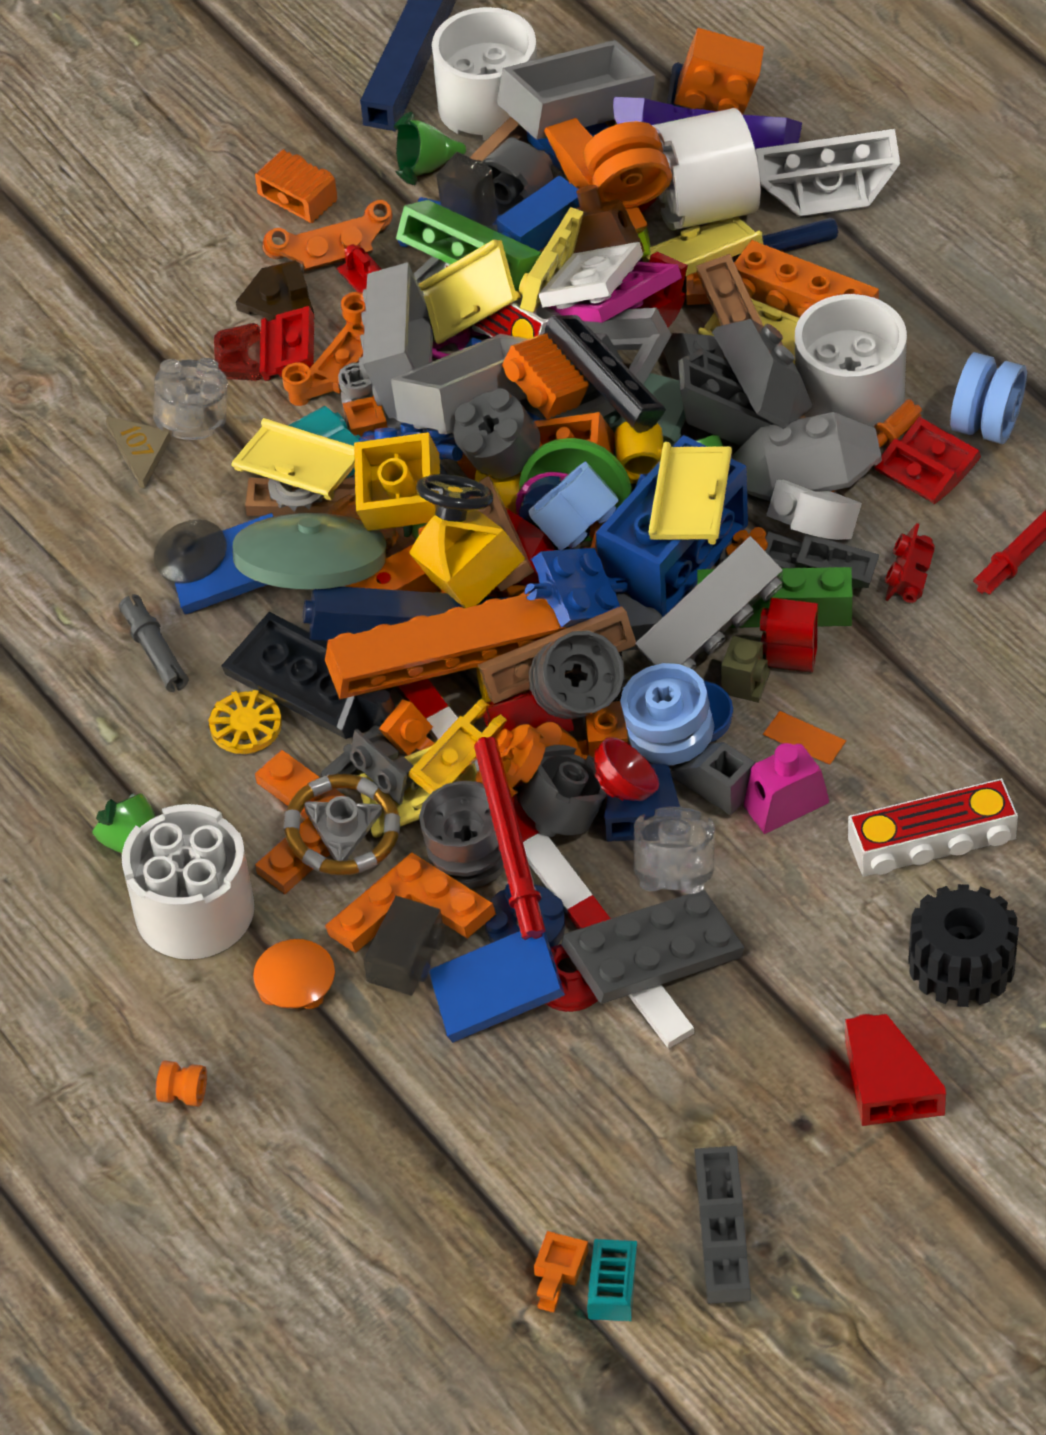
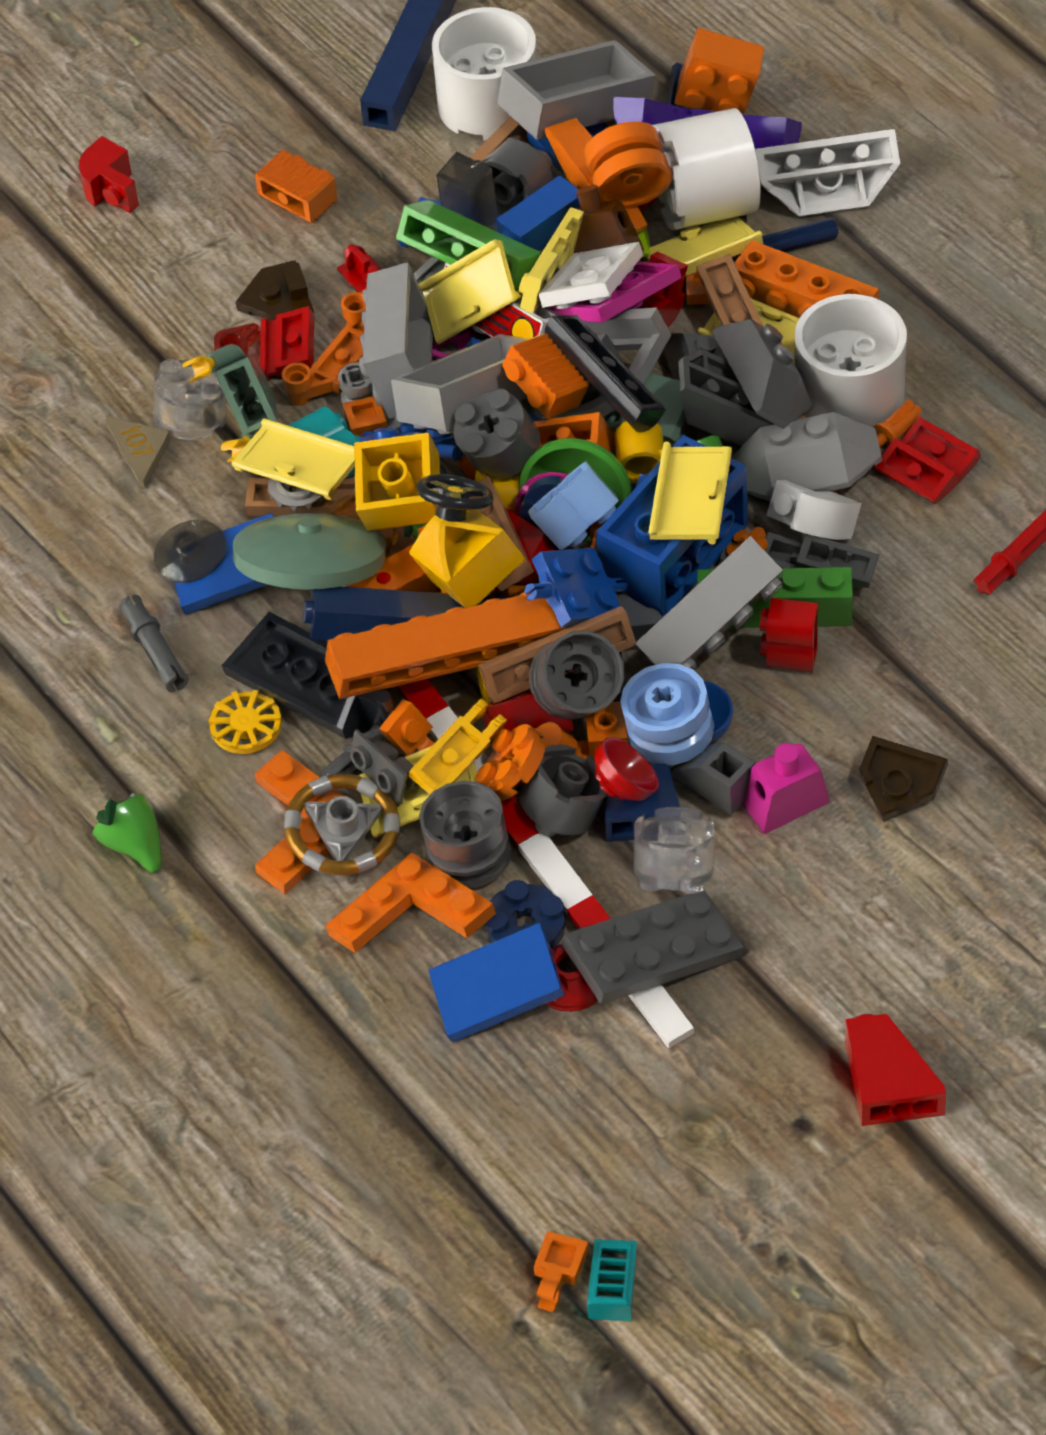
(106, 175): none -> red brick
(185, 1084): orange wheel -> none
(188, 882): white brick -> none
(243, 387): none -> sand green torso
(294, 974): orange dish -> none
(328, 243): orange plate -> none
(404, 946): clear smoke brick -> none
(421, 148): hat -> none
(509, 838): red axle -> none
(722, 1225): dark grey slope -> none
(744, 669): olive brick -> none
(816, 741): orange sticker -> none
(900, 776): none -> dark brown plate
(902, 576): red hinge -> none
(932, 827): brick -> none
(963, 945): black wheel -> none
(988, 397): light blue wheel -> none

